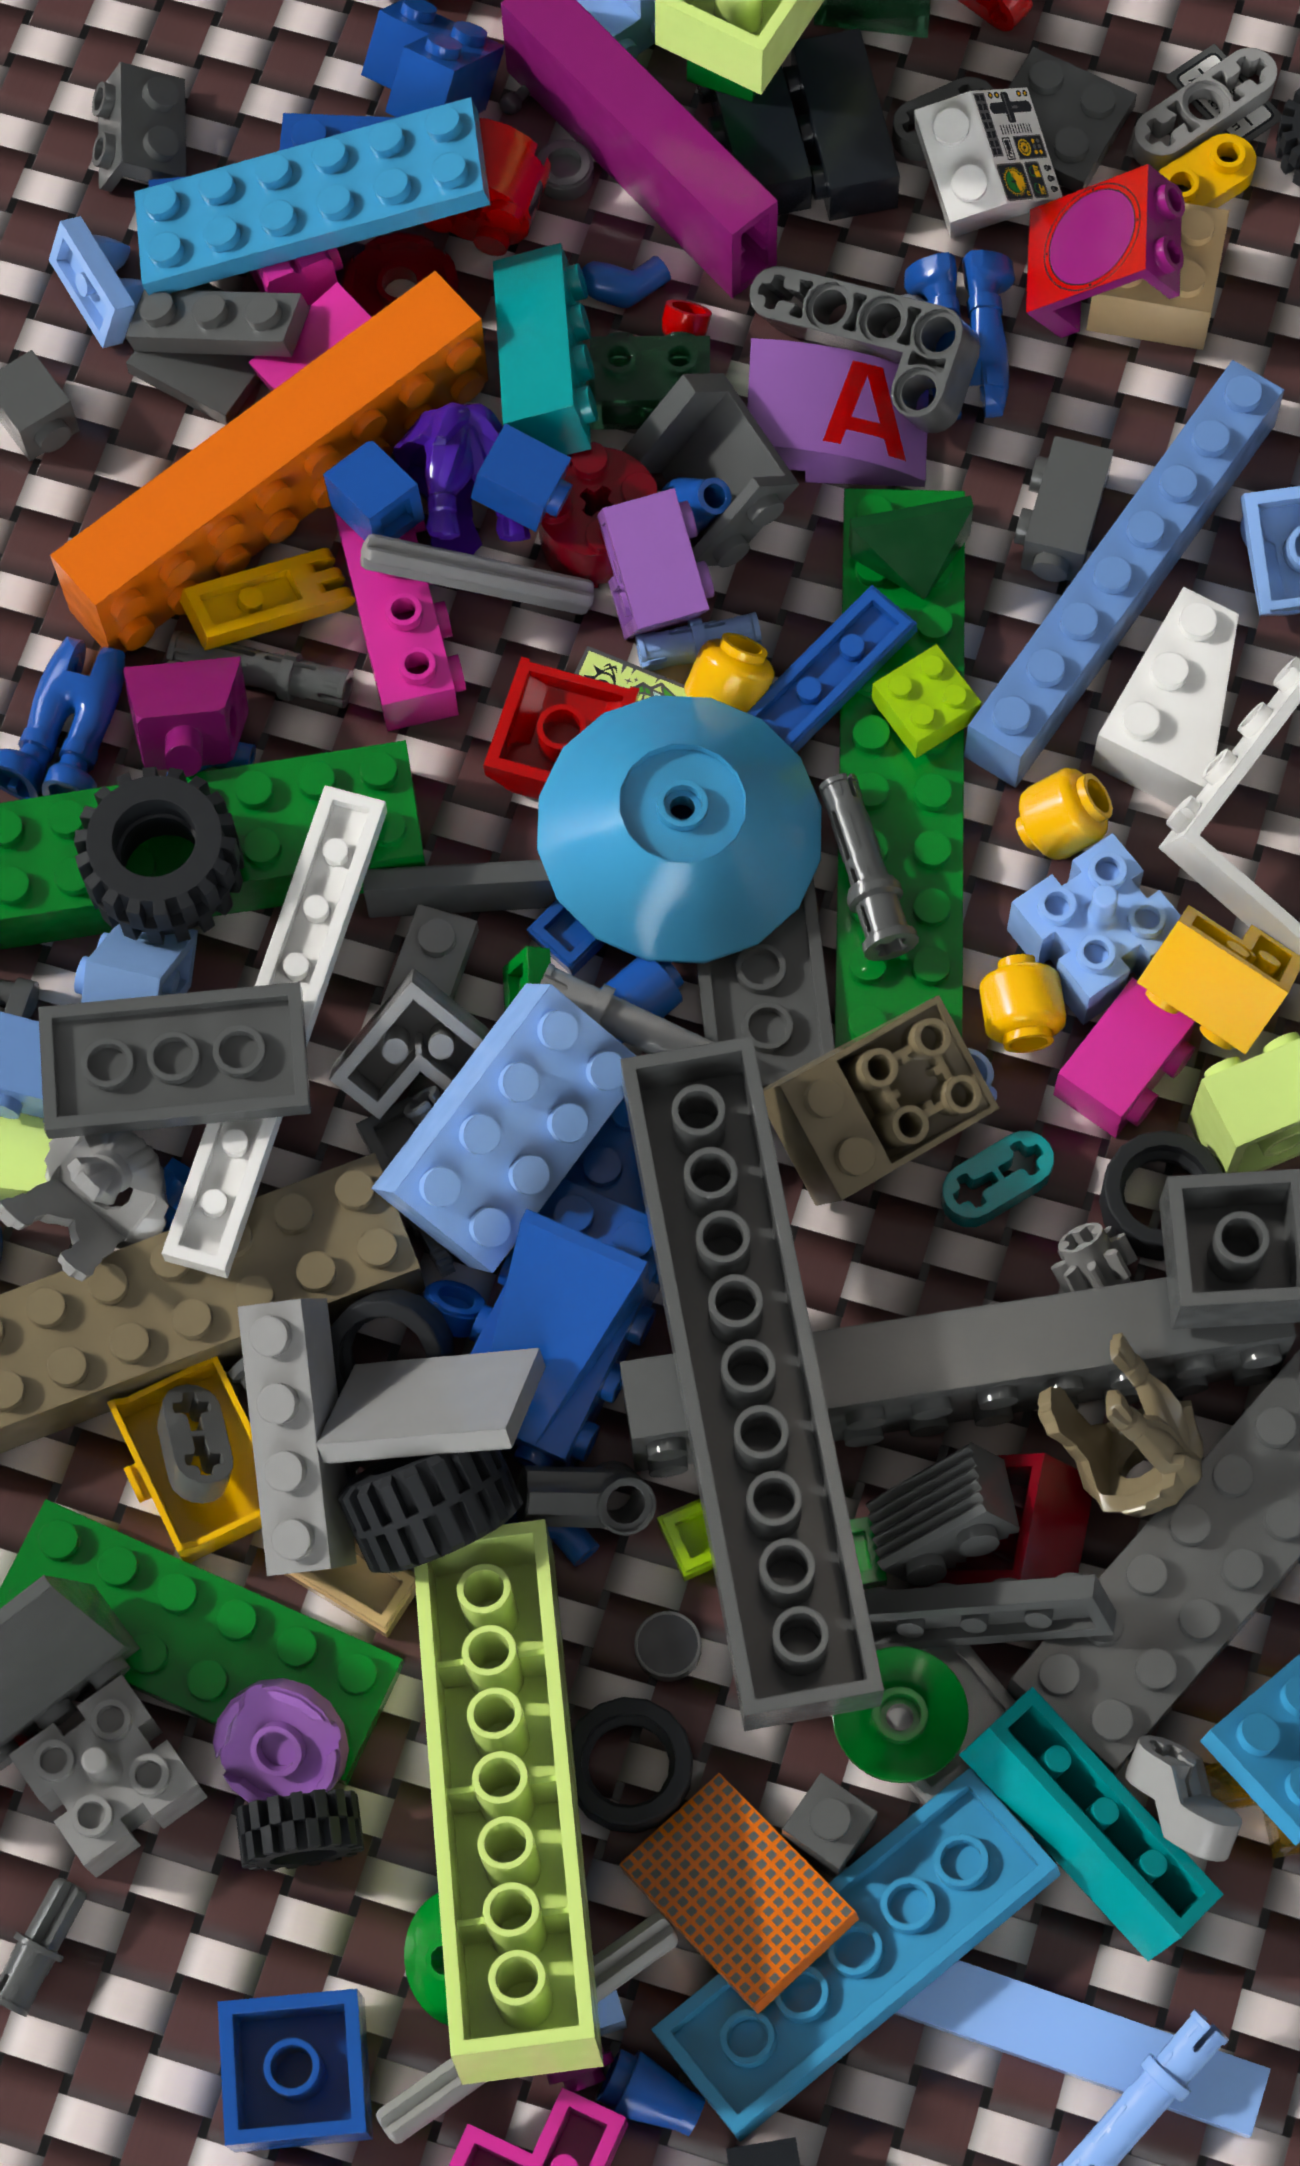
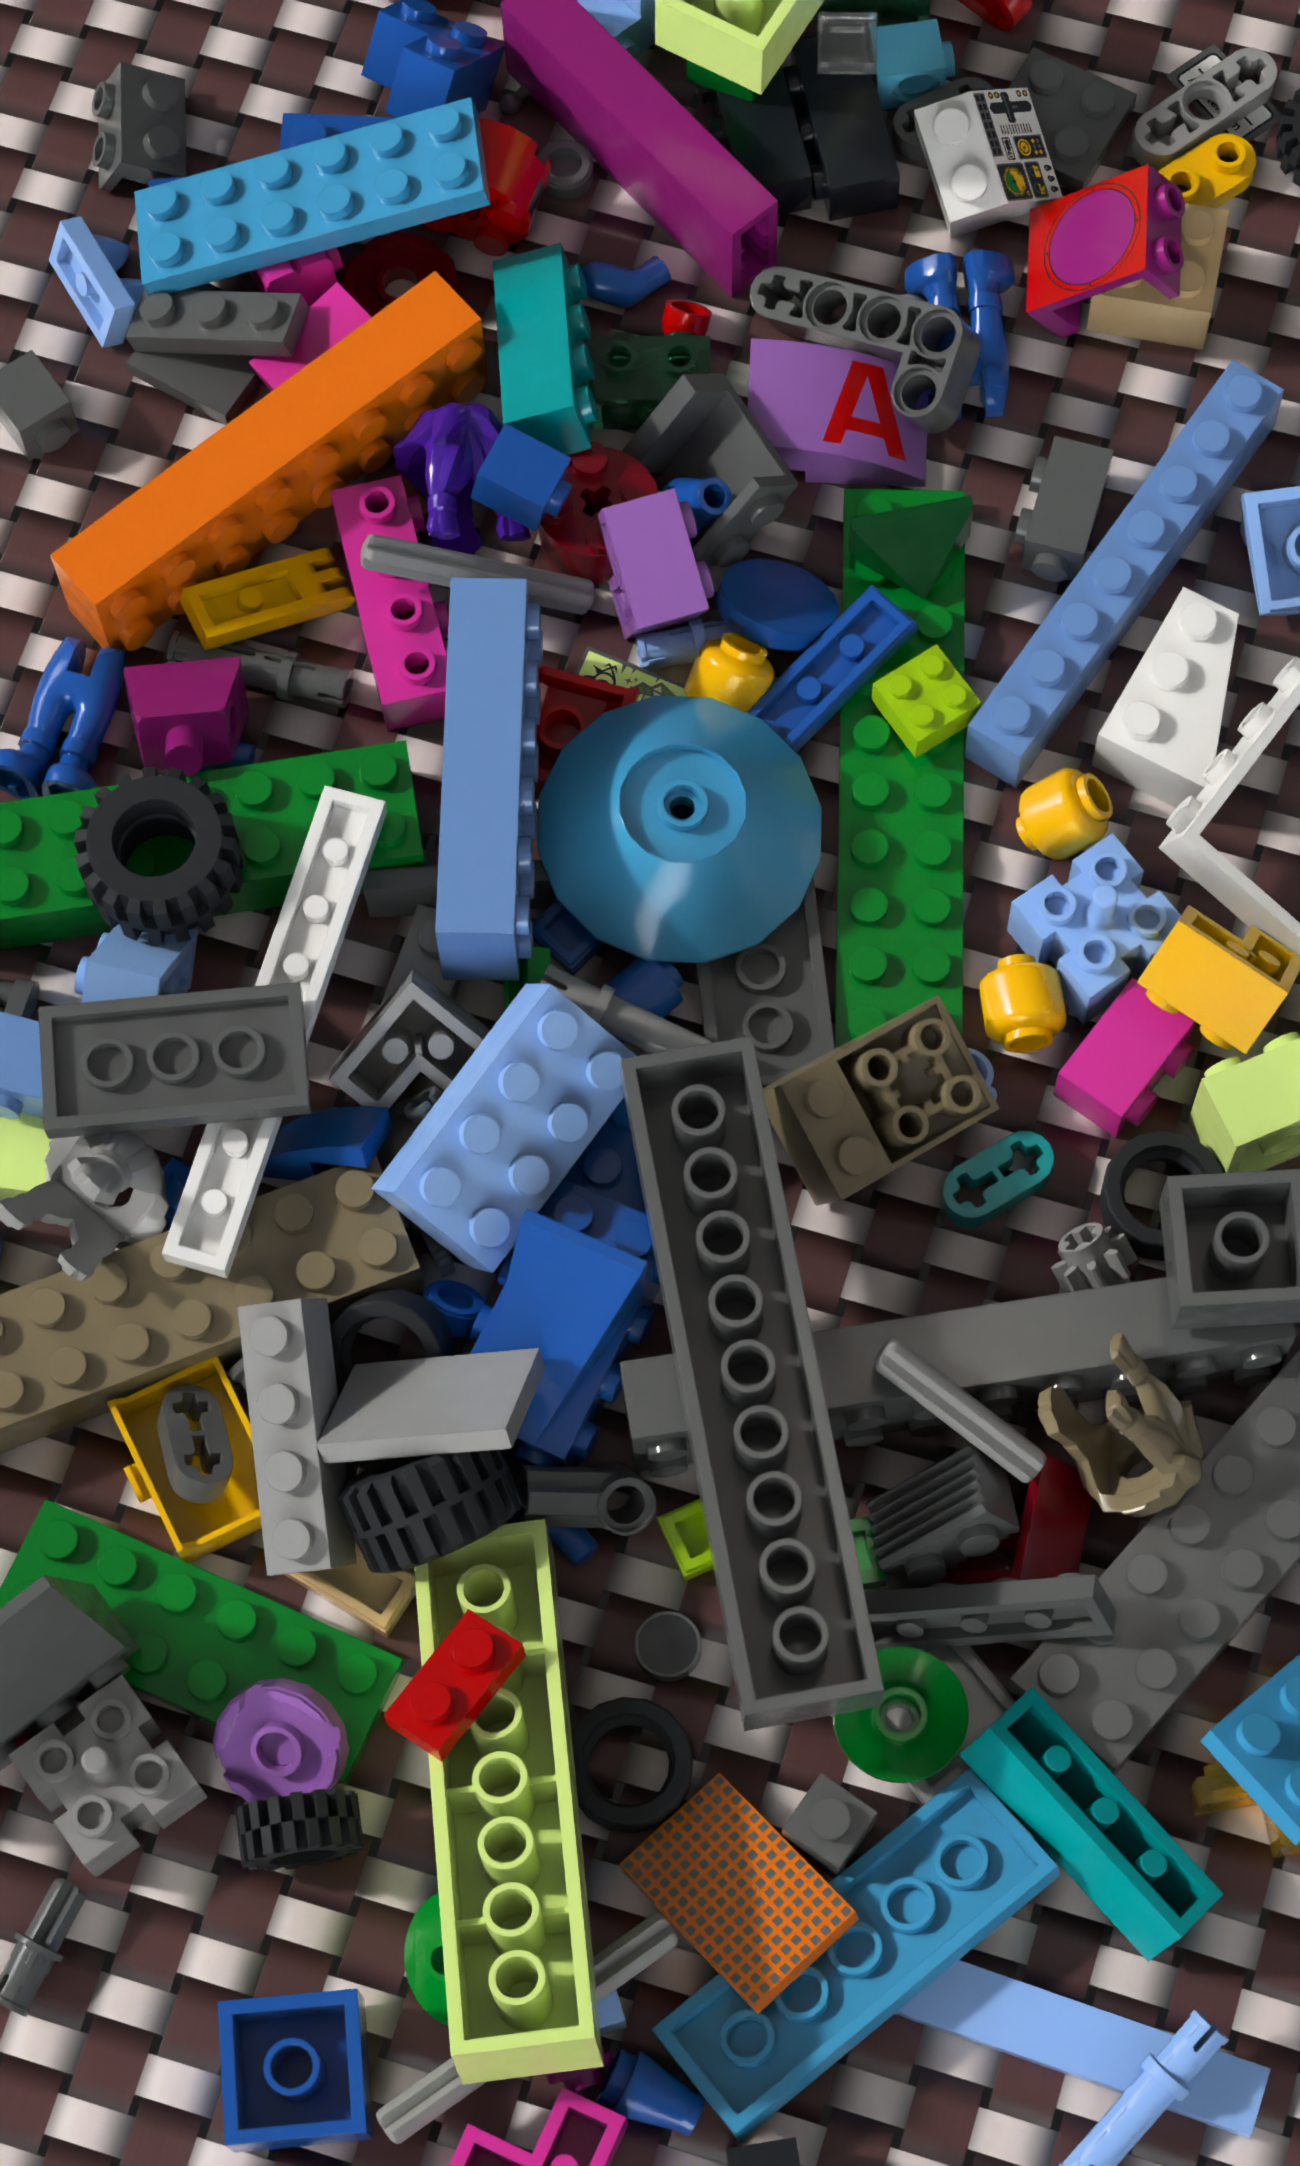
(328, 1137): none -> blue slope
(374, 493): blue panel -> none
(455, 1685): none -> red plate
(489, 780): none -> medium blue brick
(776, 603): none -> blue tile
(847, 43): none -> clear tile
(873, 891): dark grey pin -> none
(911, 61): none -> medium azure brick
(959, 1410): none -> light grey axle
(1183, 1798): light grey piece -> none

